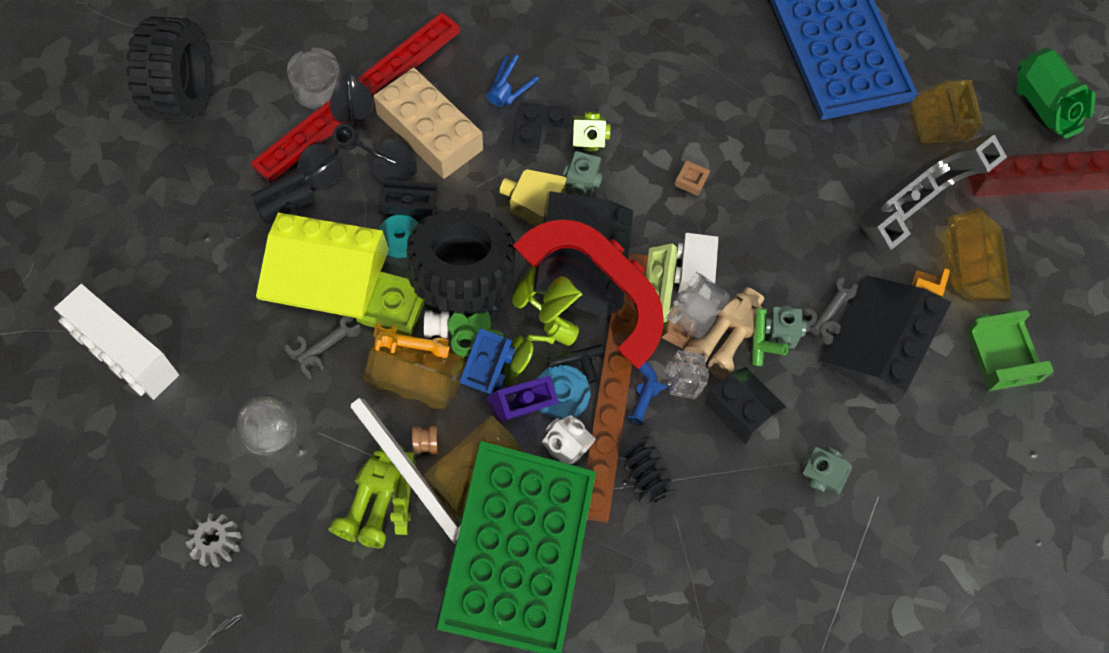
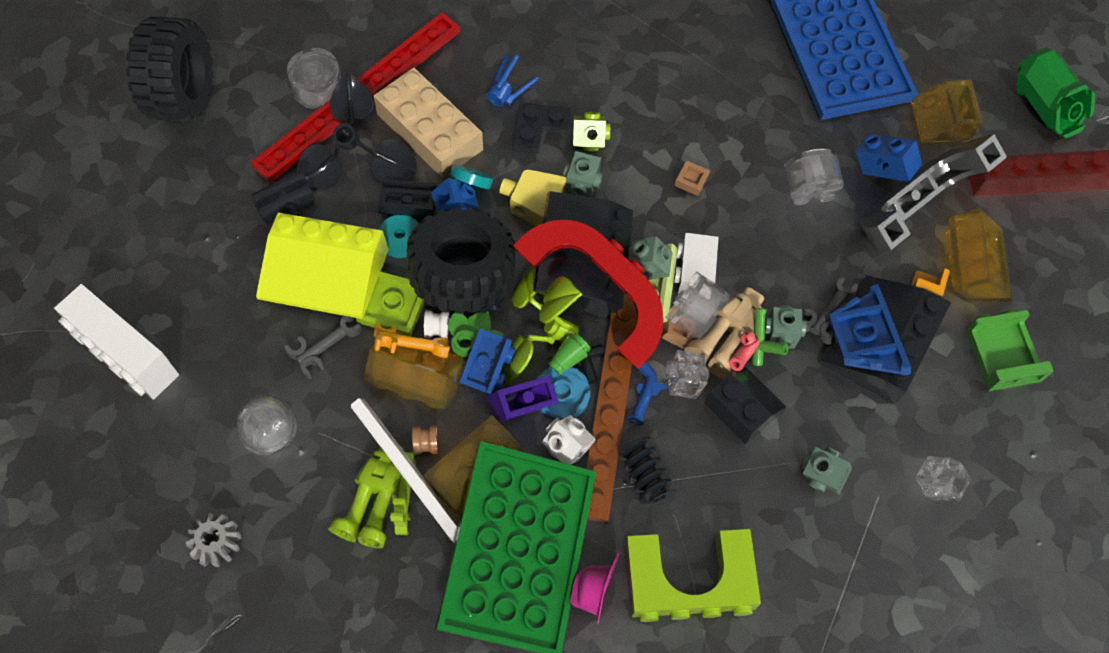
(453, 195): none -> blue brick
(471, 176): none -> teal piece
(569, 353): none -> bright green cone
(591, 586): none -> dark pink piece
(652, 256): none -> sand green brick
(655, 597): none -> lime arch
(745, 351): none -> coral arm
(814, 176): none -> clear brick
(868, 335): none -> blue wing
(889, 157): none -> blue brick
(943, 479): none -> clear brick

